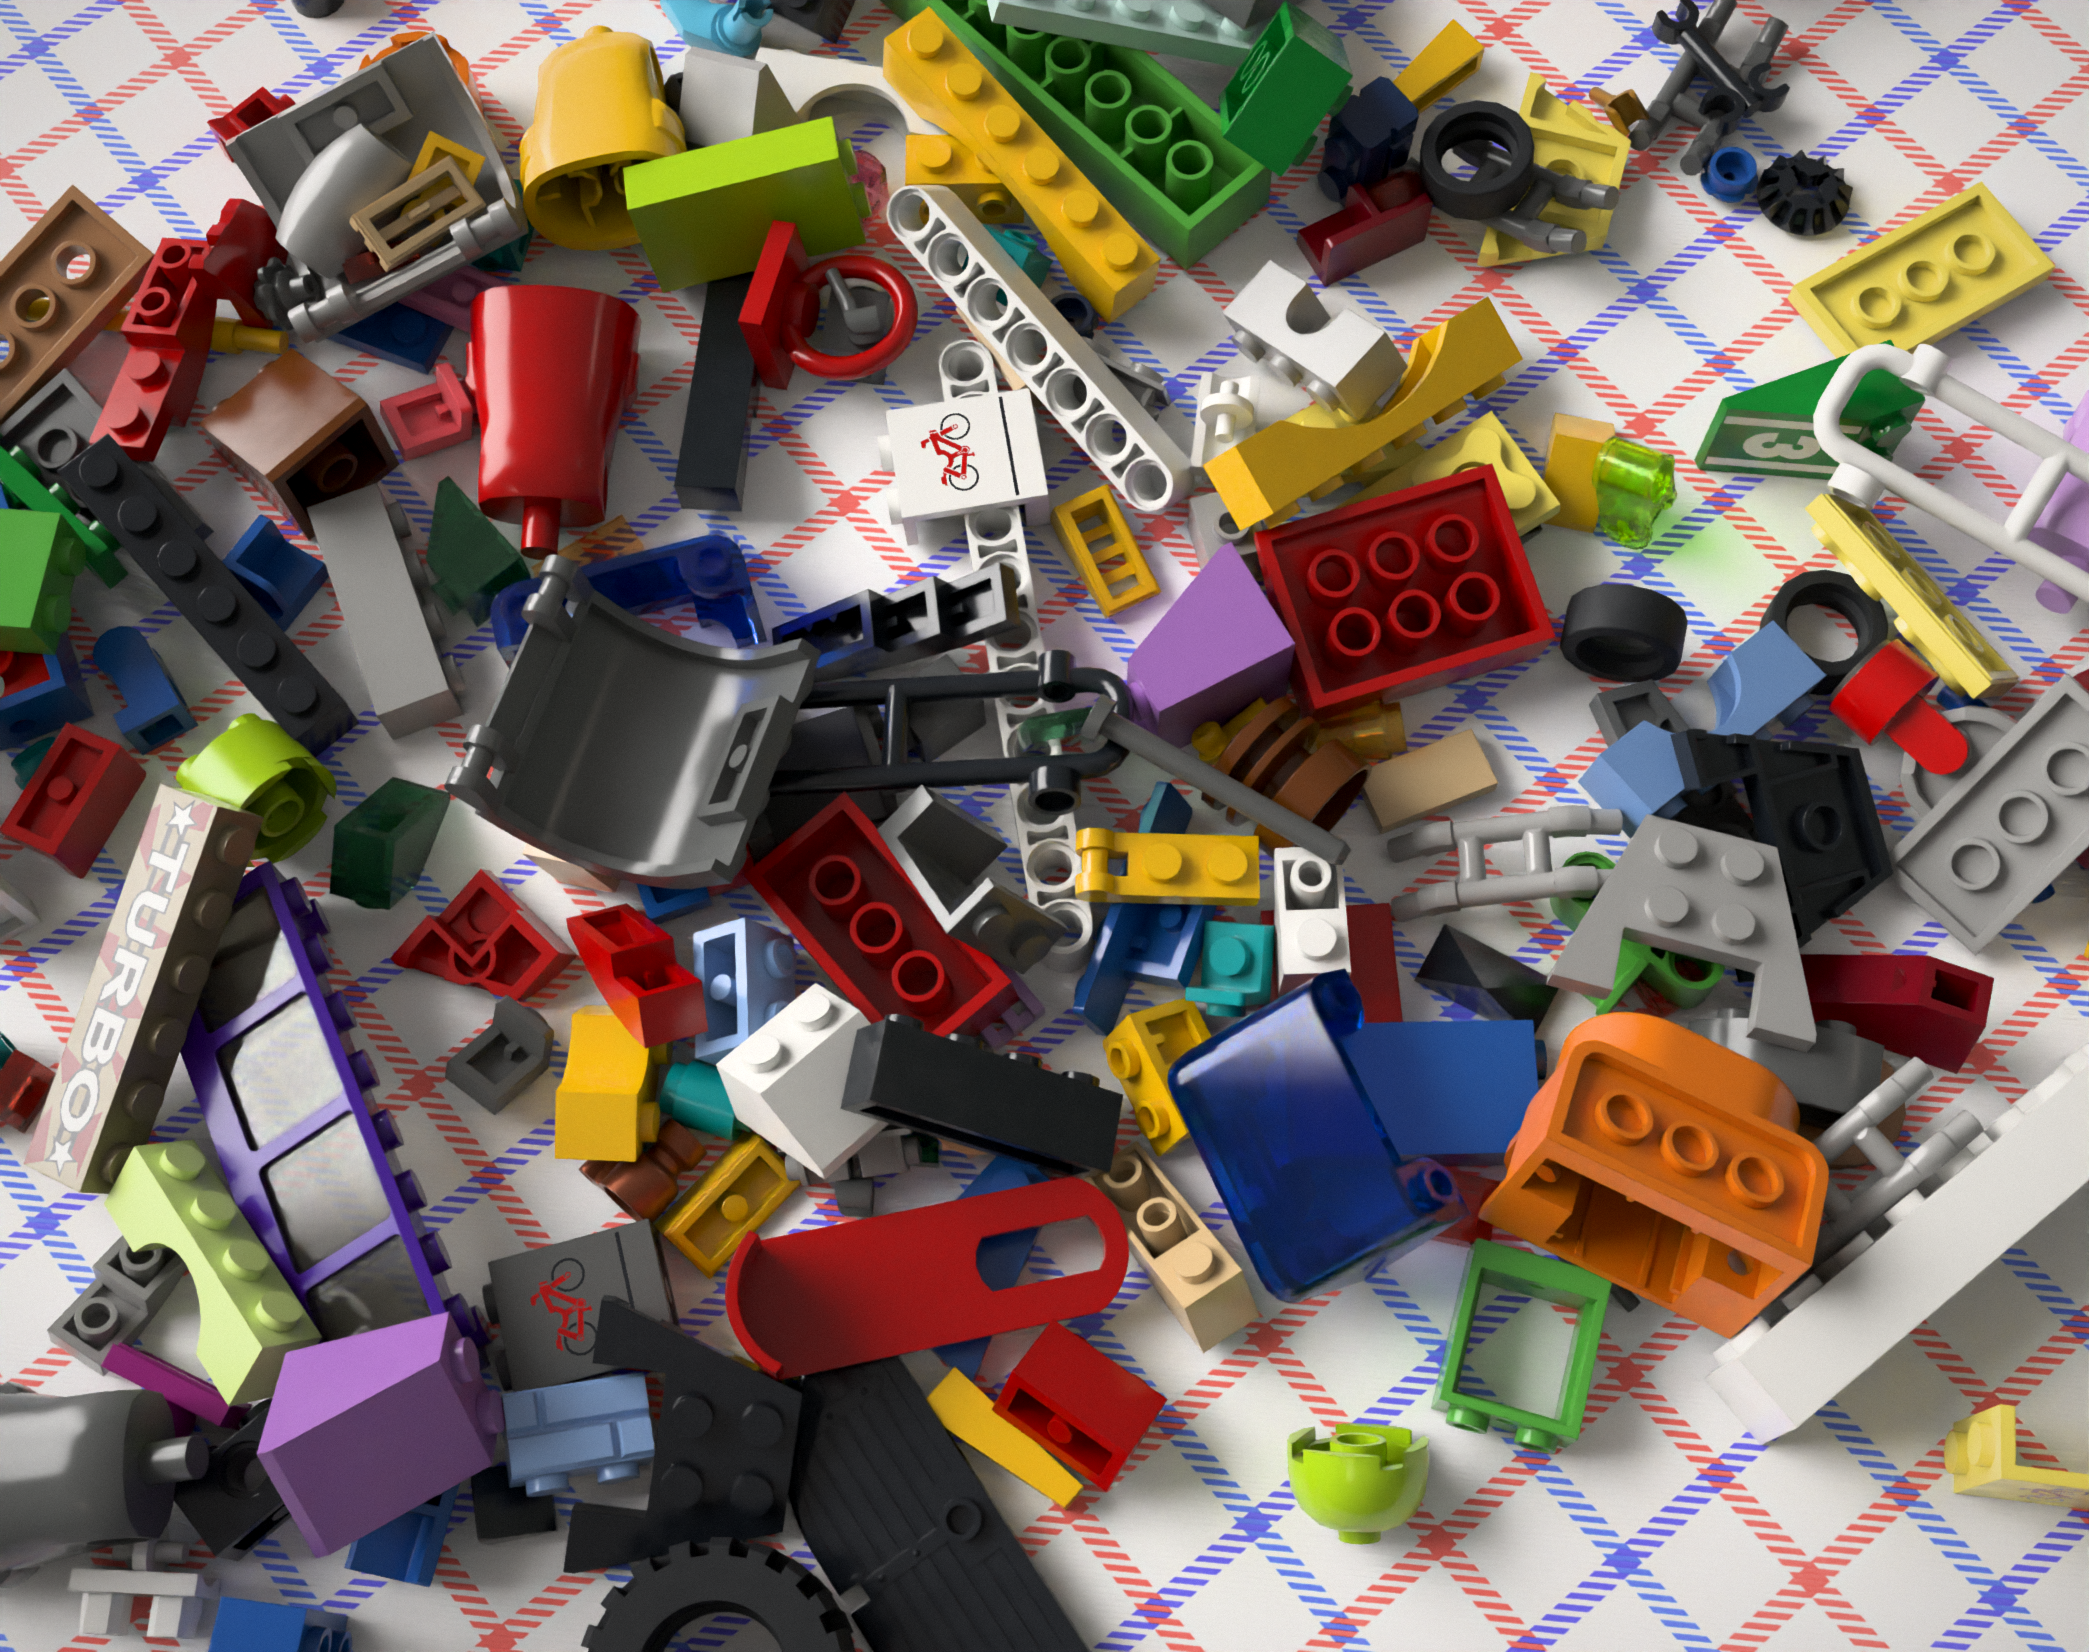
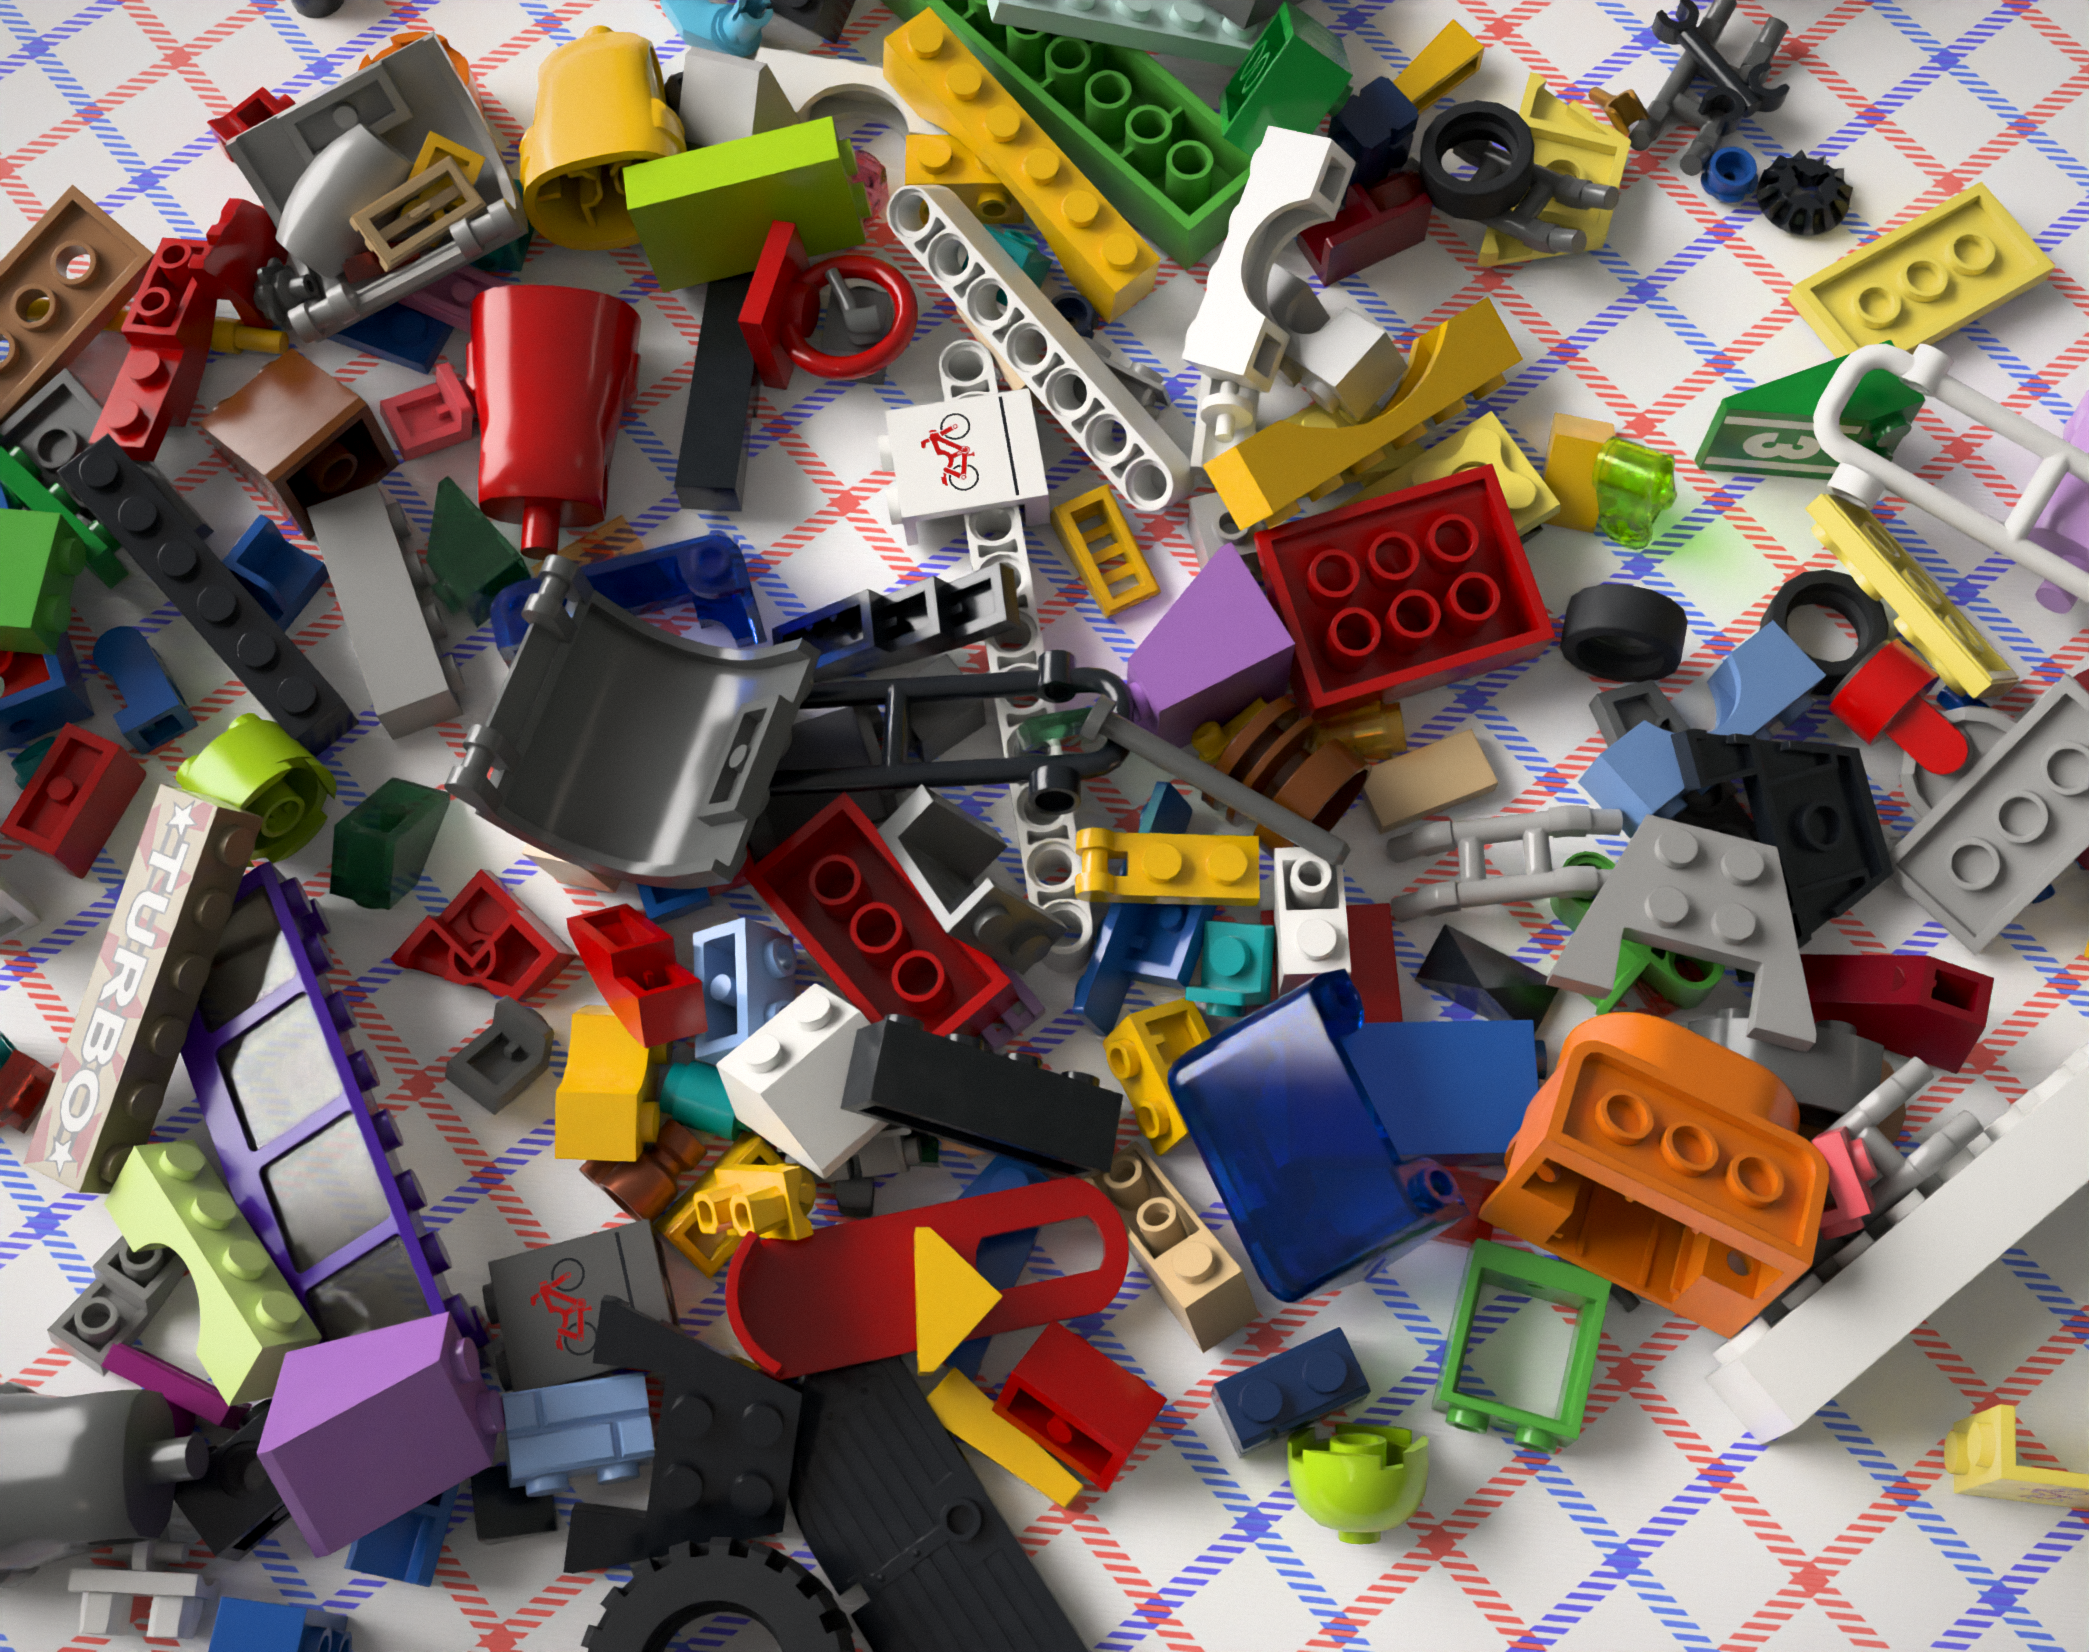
(758, 1199): none -> yellow hips
(948, 1299): none -> yellow slope
(1289, 1392): none -> dark blue brick
(1290, 187): none -> white arch
(1849, 1171): none -> coral bracket

